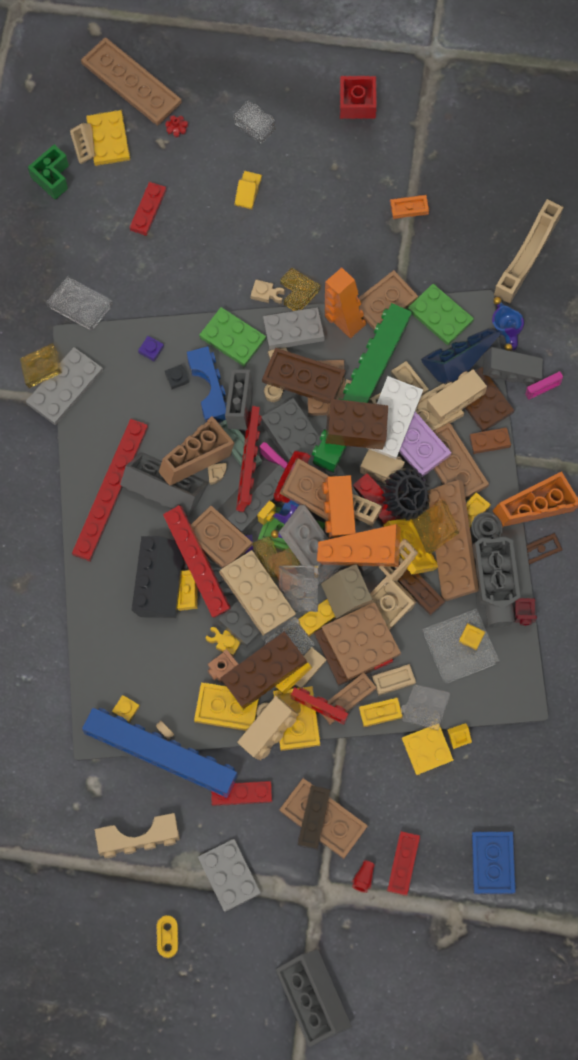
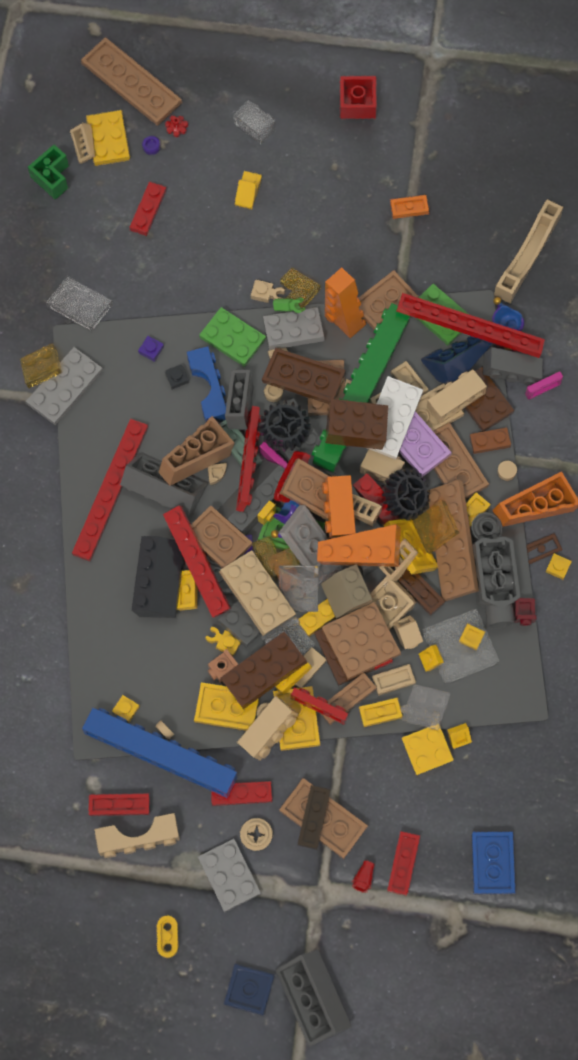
(119, 804): none -> red plate
(151, 145): none -> dark purple tile
(249, 989): none -> dark blue tile
(250, 827): none -> tan gear
(270, 432): none -> black gear
(289, 305): none -> bright green bar
(408, 632): none -> tan brick
(431, 658): none -> yellow plate
(470, 325): none -> red plate
(507, 470): none -> tan tile
(558, 566): none -> yellow plate

